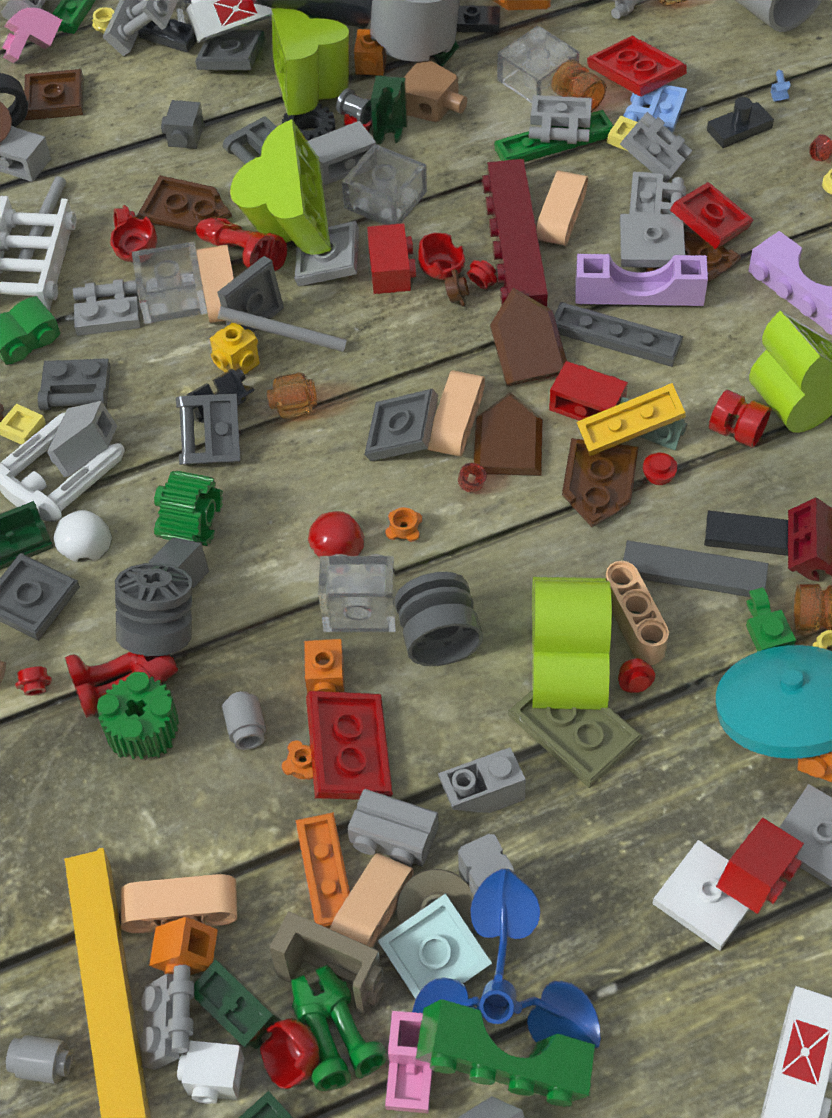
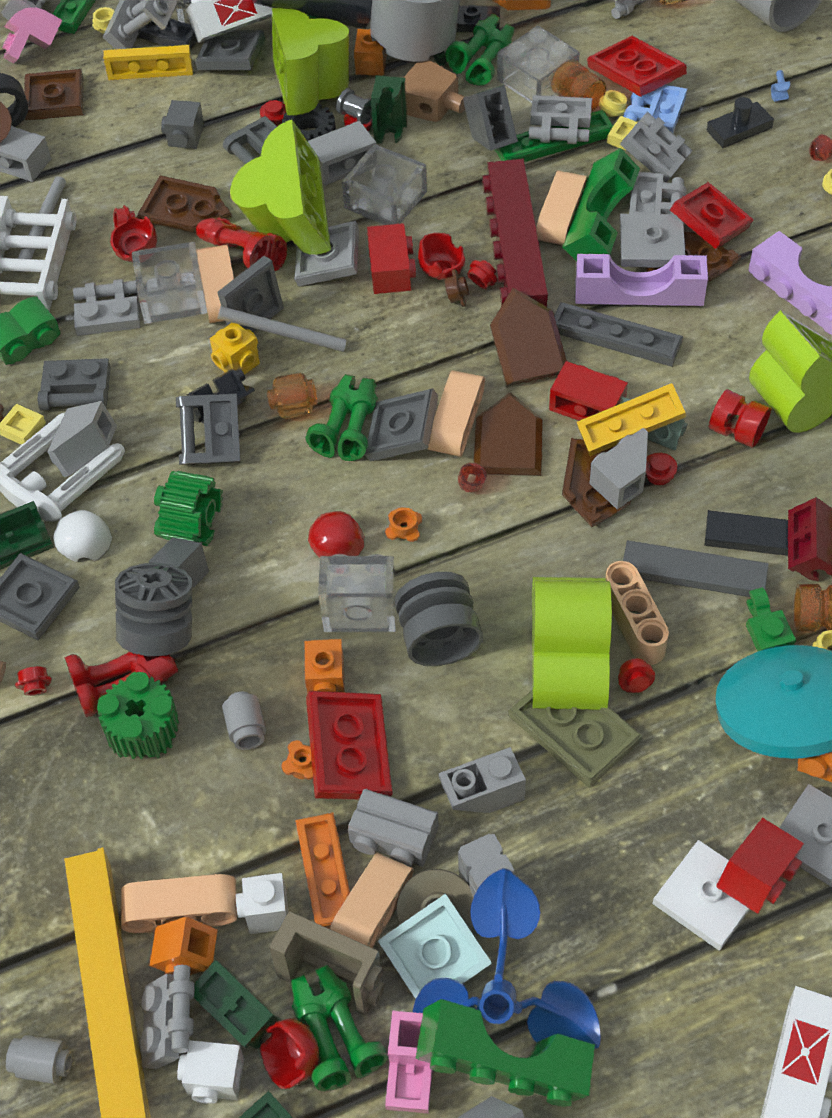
(148, 62): none -> yellow plate
(263, 902): none -> white brick
(273, 111): none -> red plate
(345, 400): none -> green piece
(485, 35): none -> green piece
(489, 116): none -> dark grey torso
(606, 185): none -> green arch
(613, 103): none -> light yellow plate
(622, 470): none -> light grey slope

